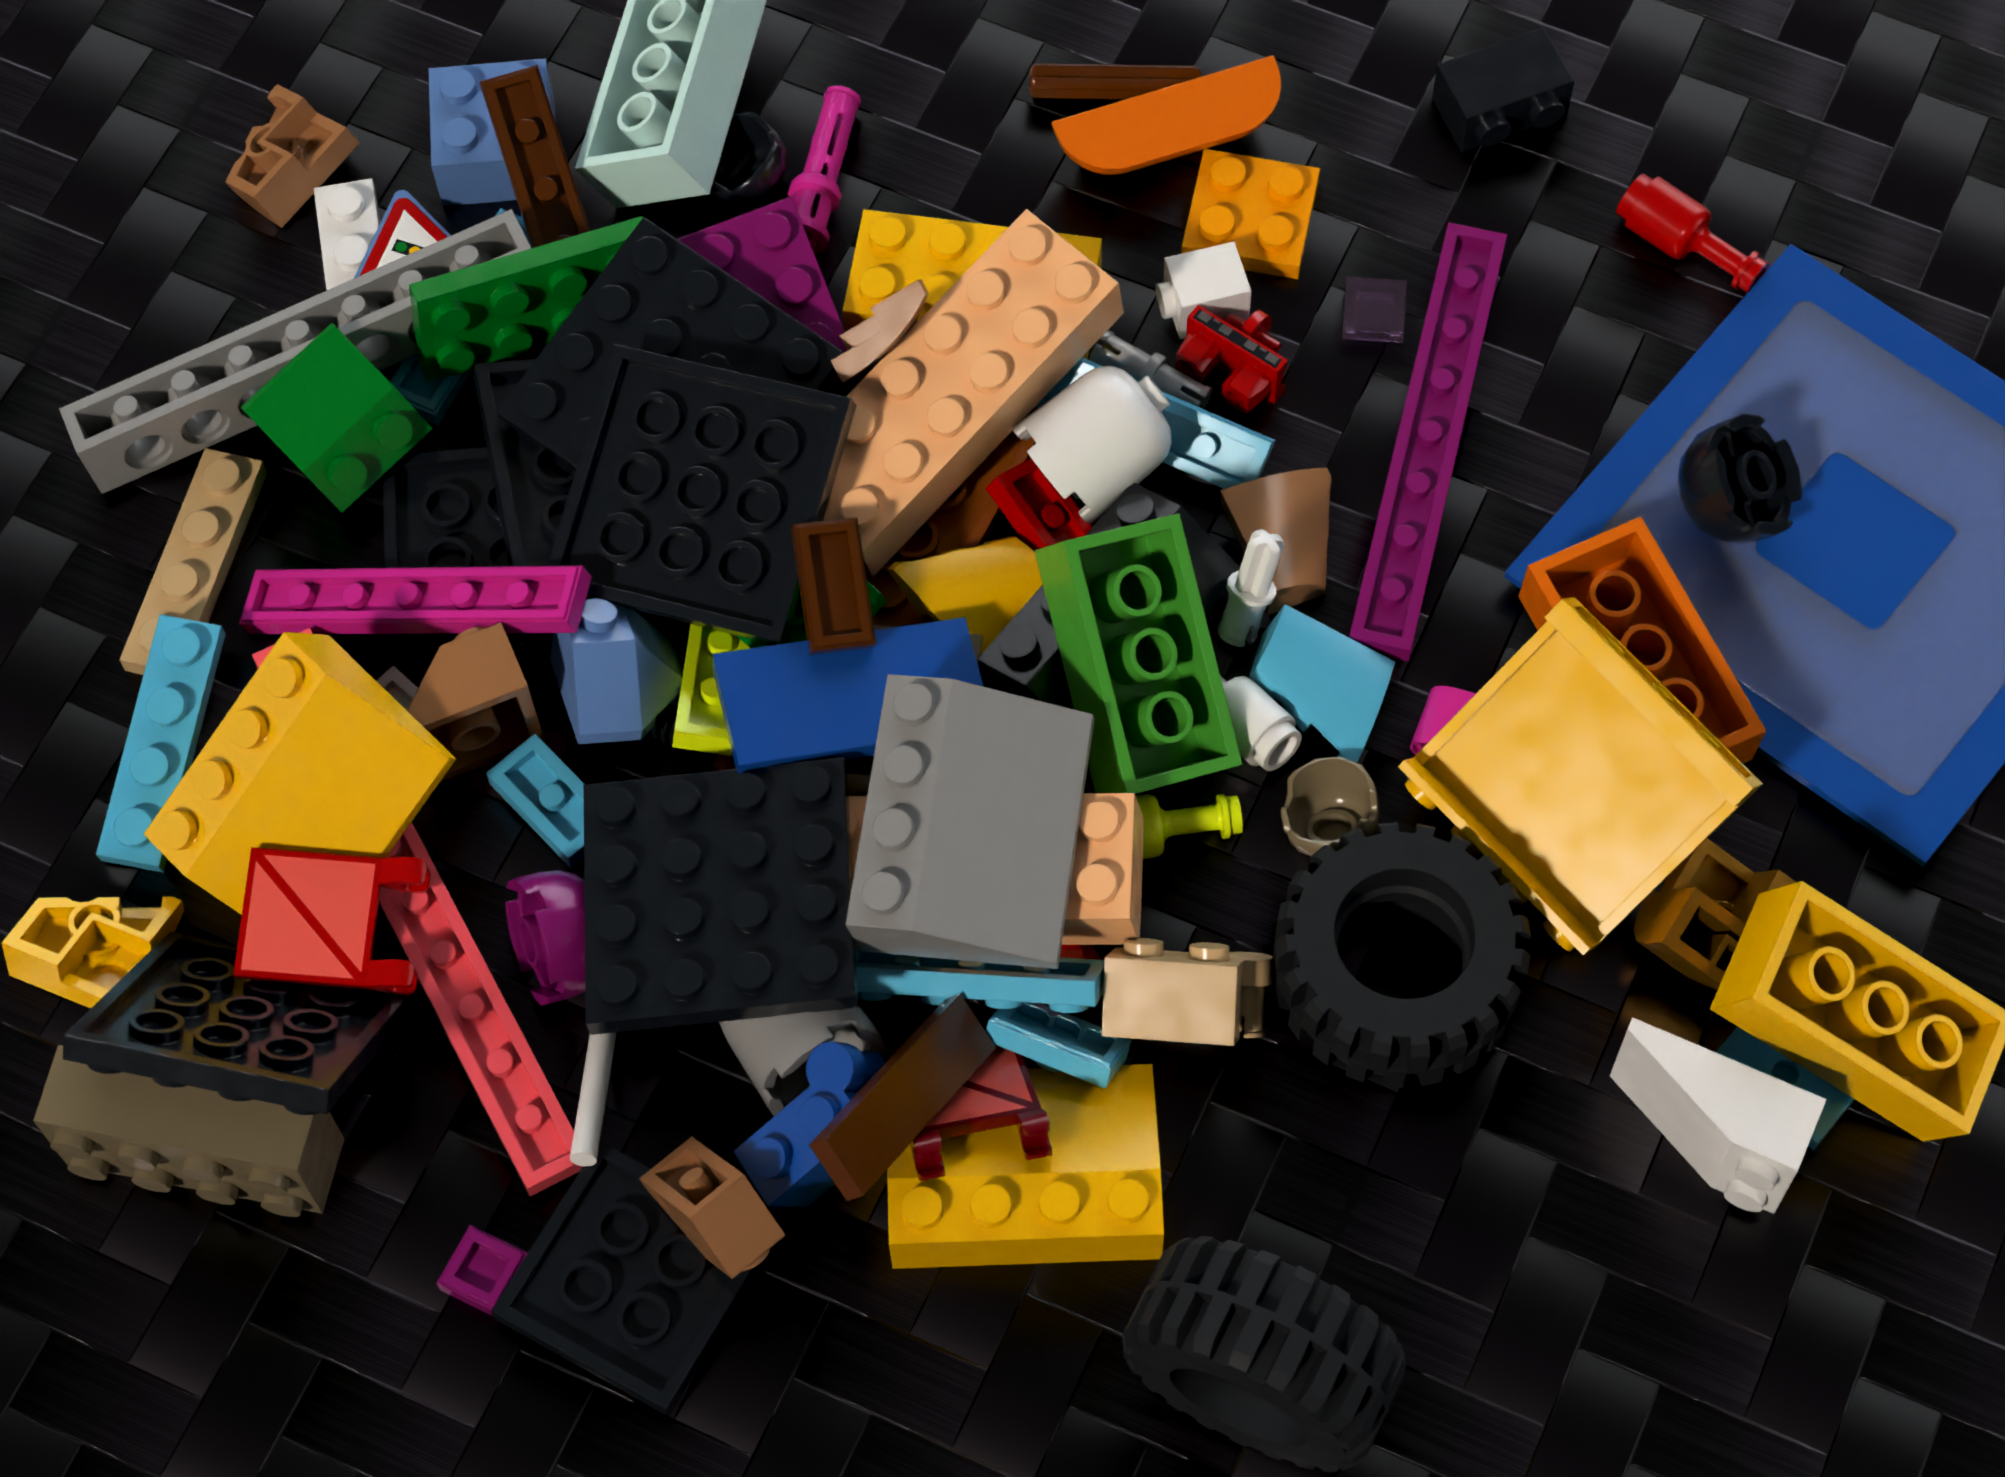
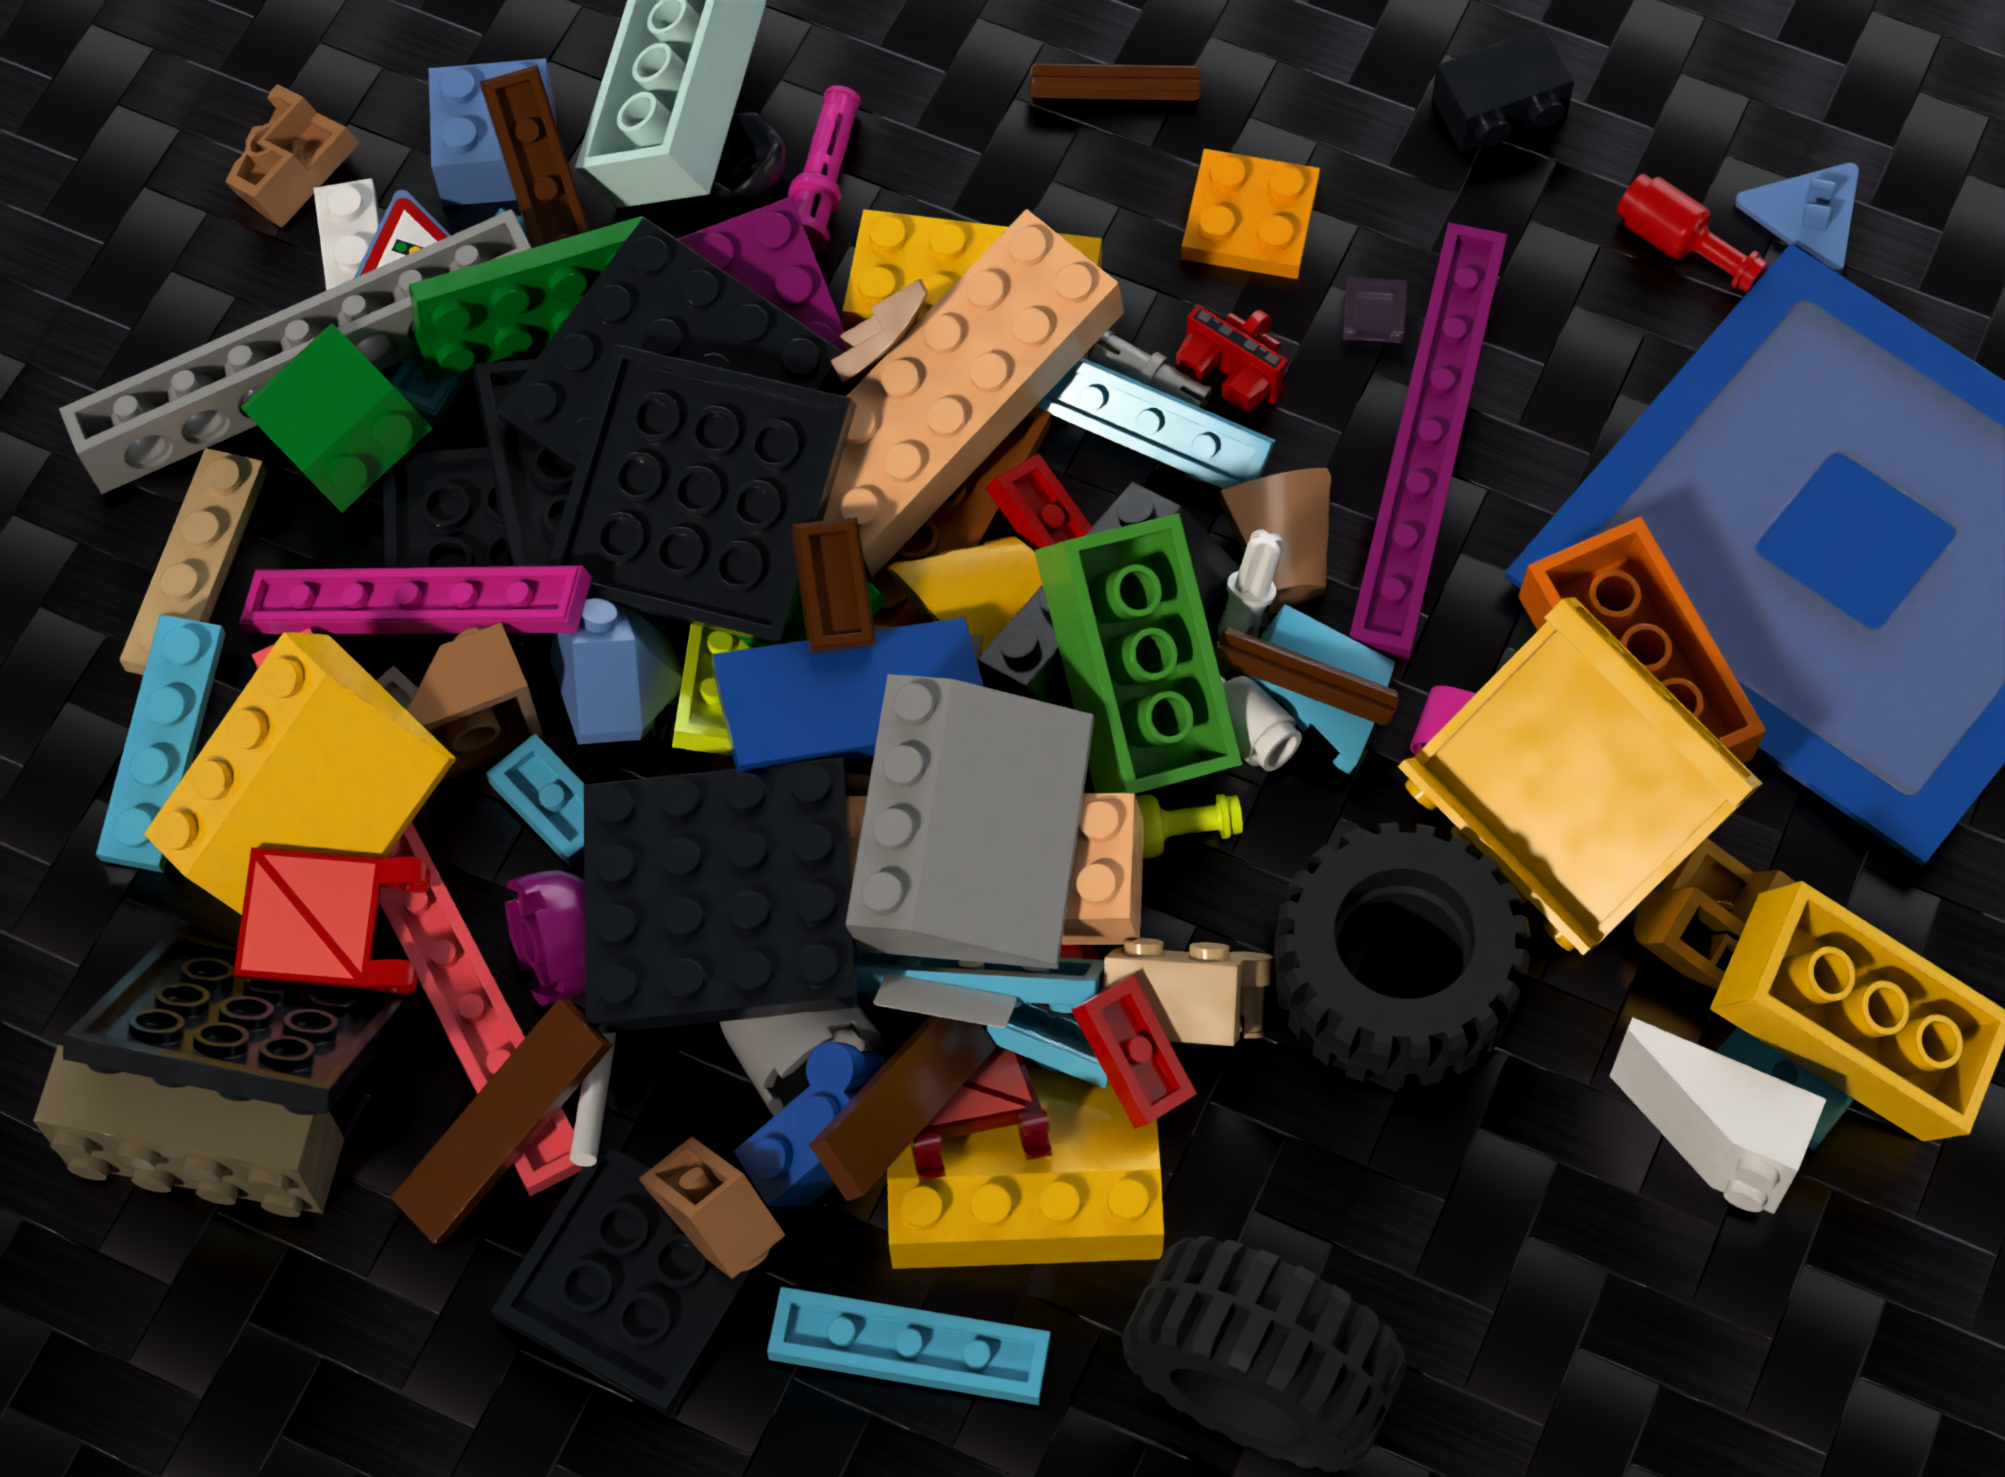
(85, 946): yellow slope -> none
(480, 1269): magenta tile -> none
(501, 1121): none -> reddish brown tile
(909, 1345): none -> medium azure plate
(945, 1000): none -> white sticker
(1099, 437): white cylinder -> none
(1134, 1051): none -> red plate
(1172, 119): orange brick -> none
(1204, 278): white brick -> none
(1306, 676): none -> reddish brown axle
(1328, 801): dark tan hair -> none
(1739, 481): black cylinder -> none
(1808, 211): none -> medium blue piece

